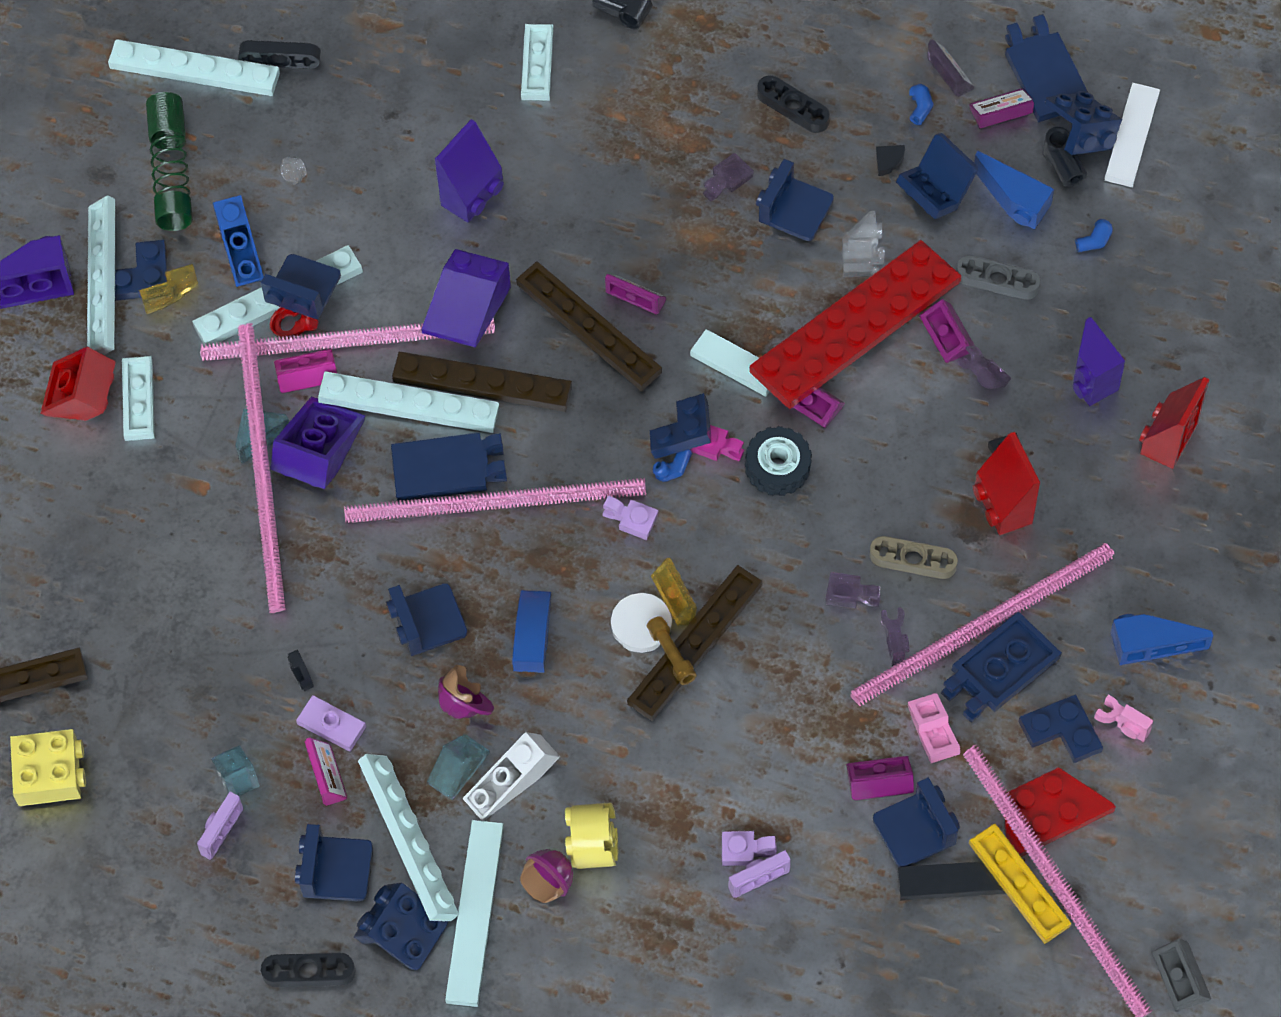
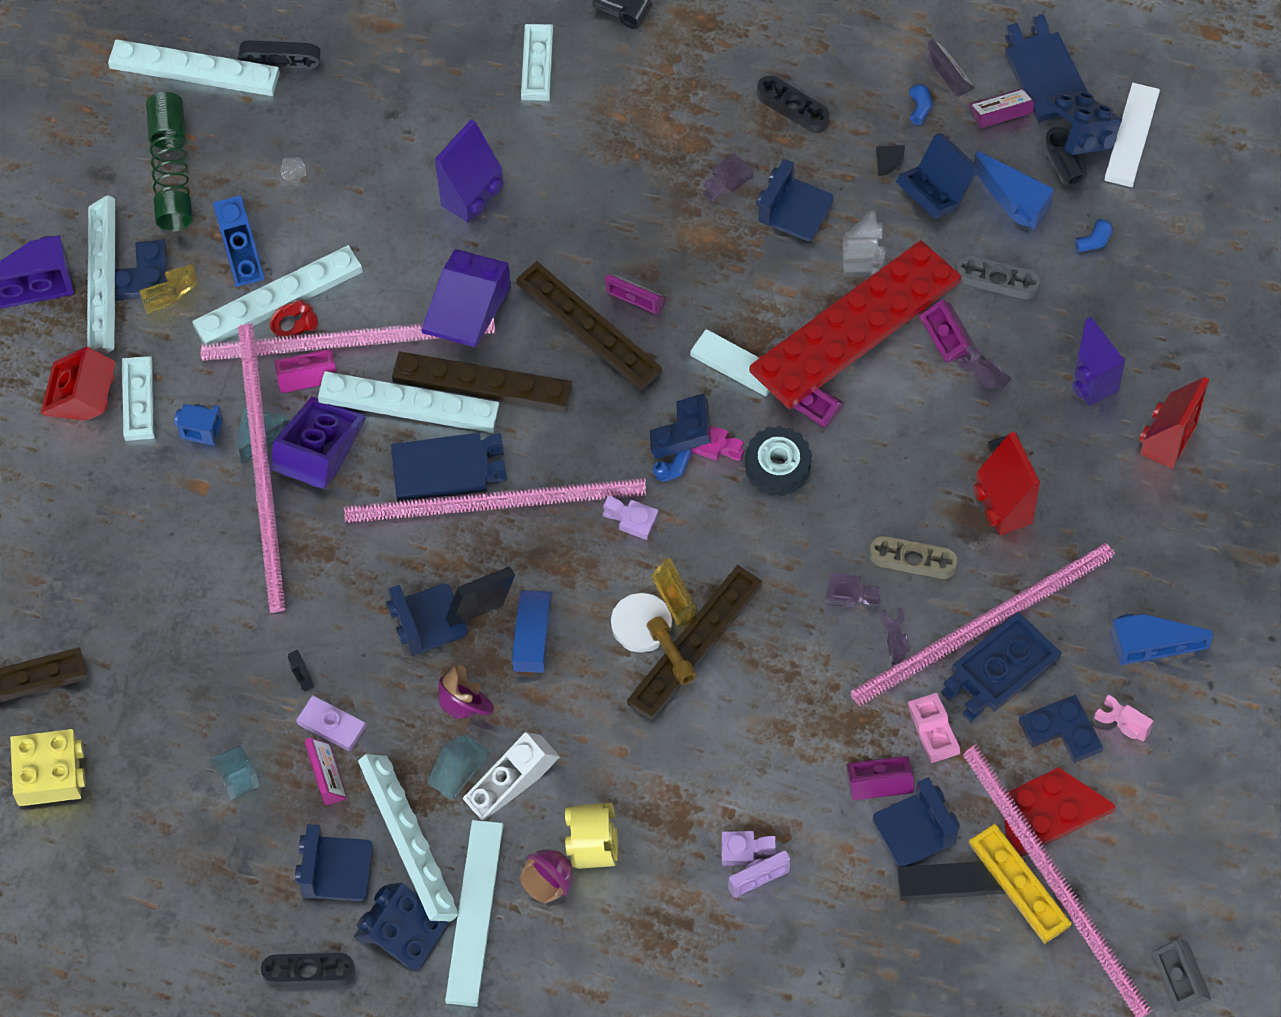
(199, 423): none -> blue brick
(219, 825): lavender plate -> none
(301, 286): dark blue bracket -> none
(480, 596): none -> black tile

